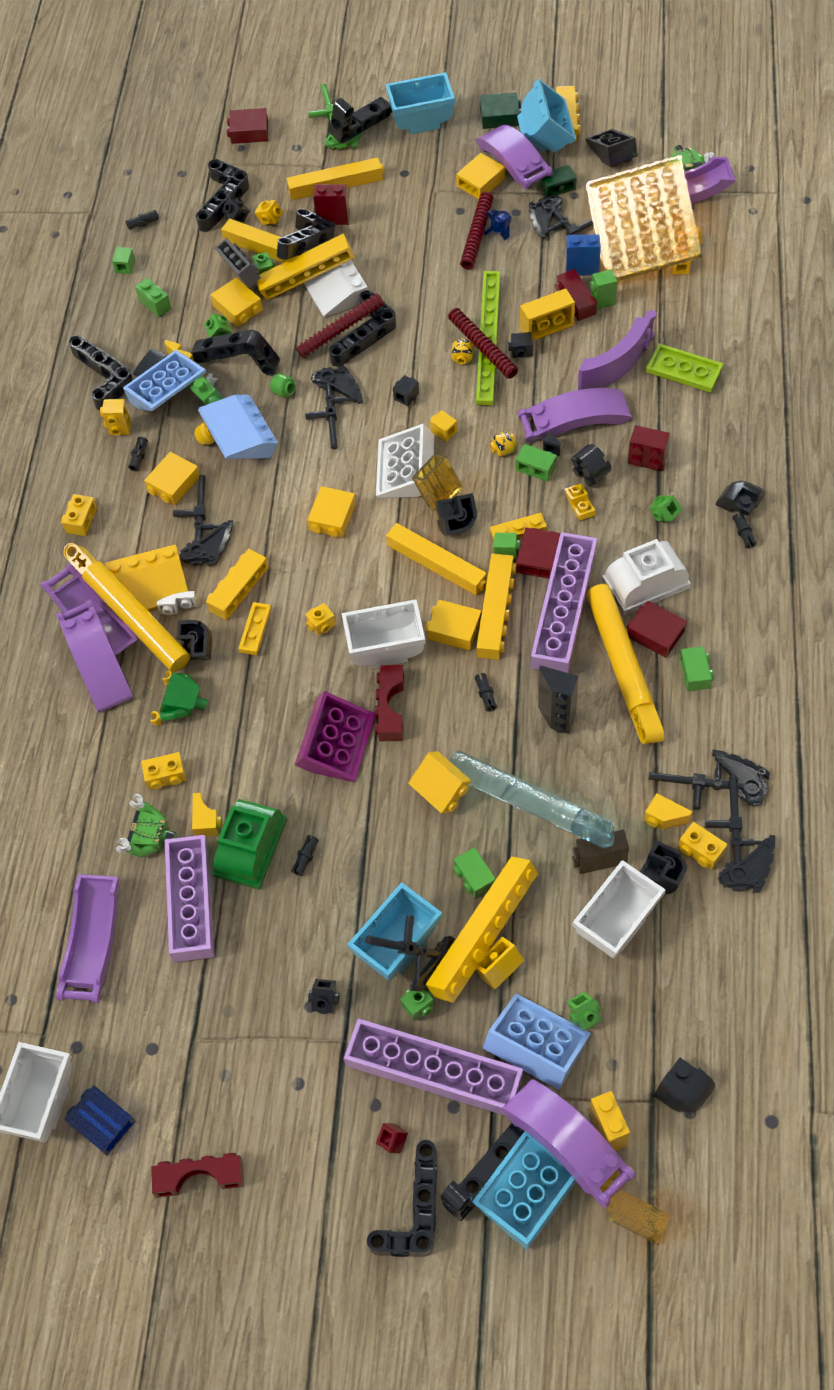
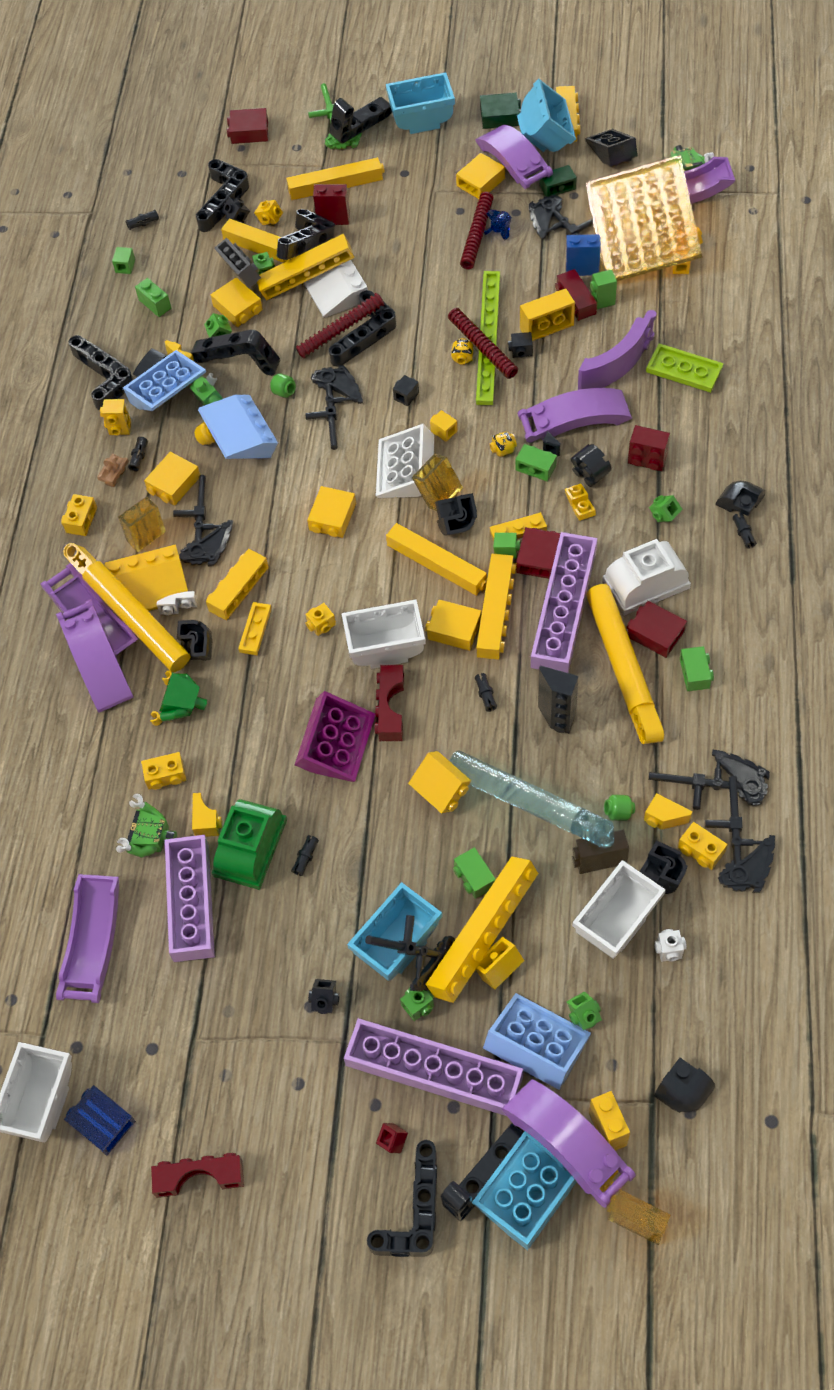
(112, 469): none -> medium nougat hips
(142, 524): none -> clear yellow brick
(619, 807): none -> bright green head
(670, 945): none -> white brick

